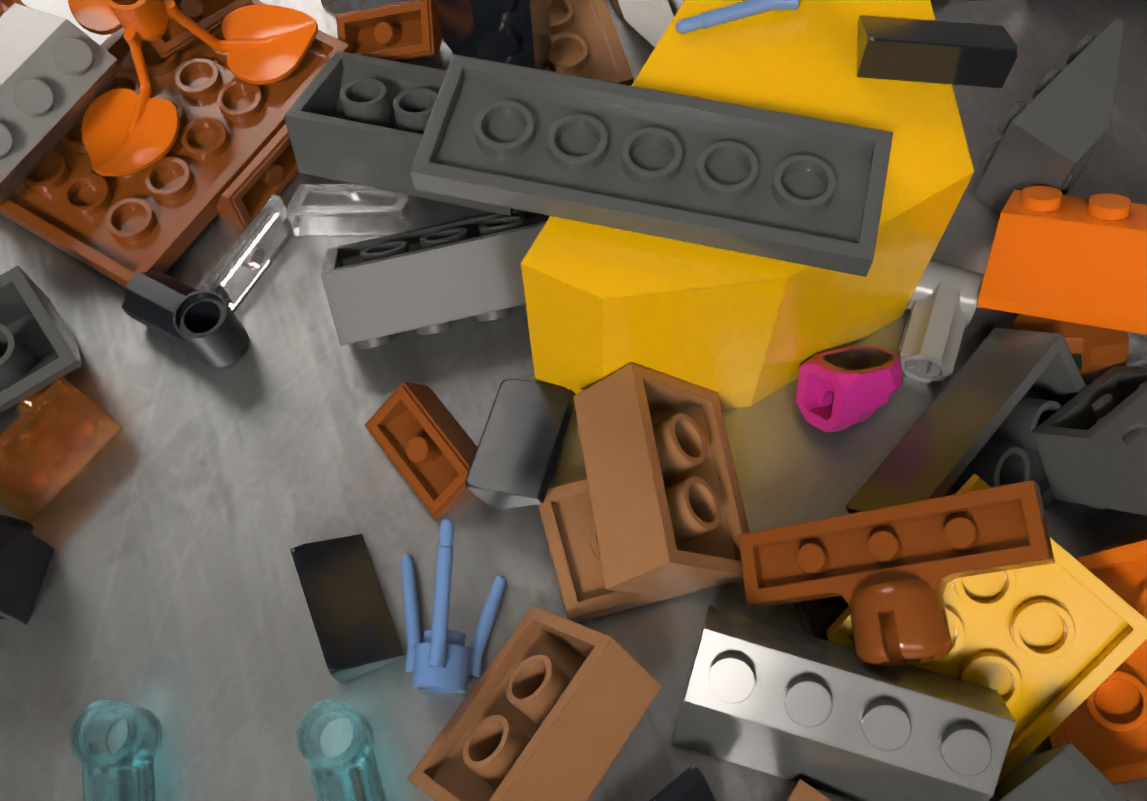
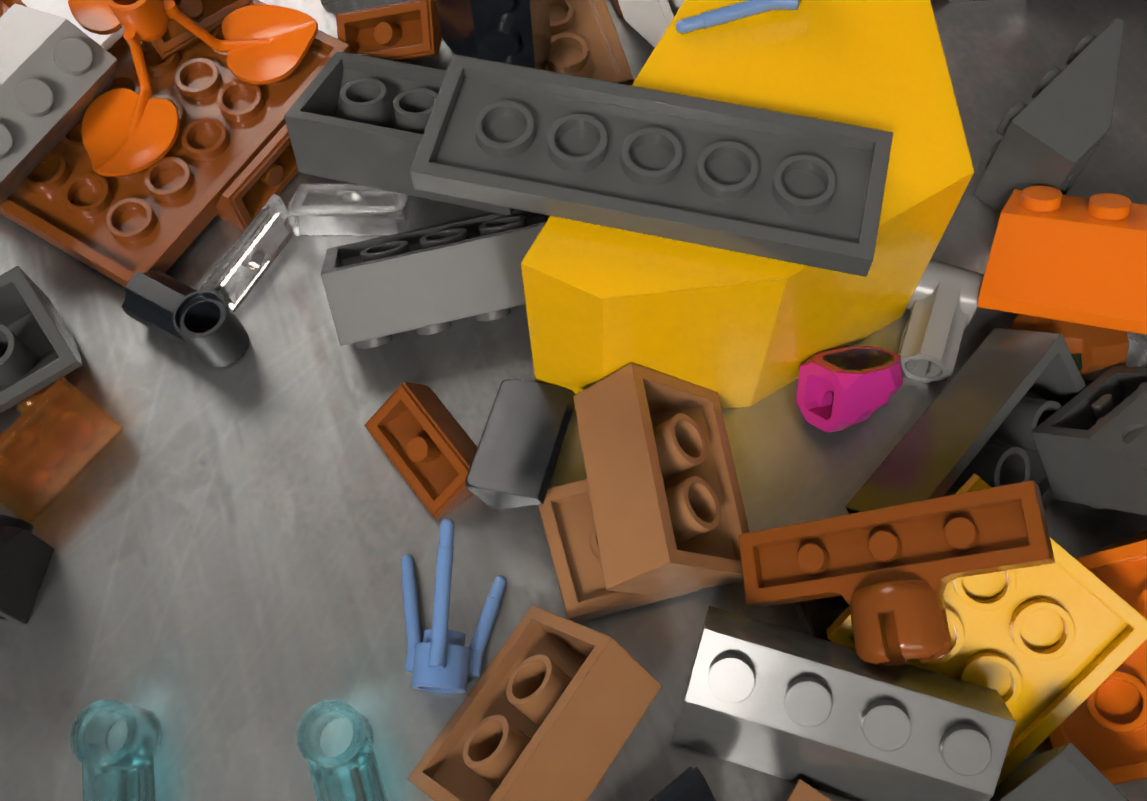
(347, 606): black slope -> none
(934, 51): black slope -> none

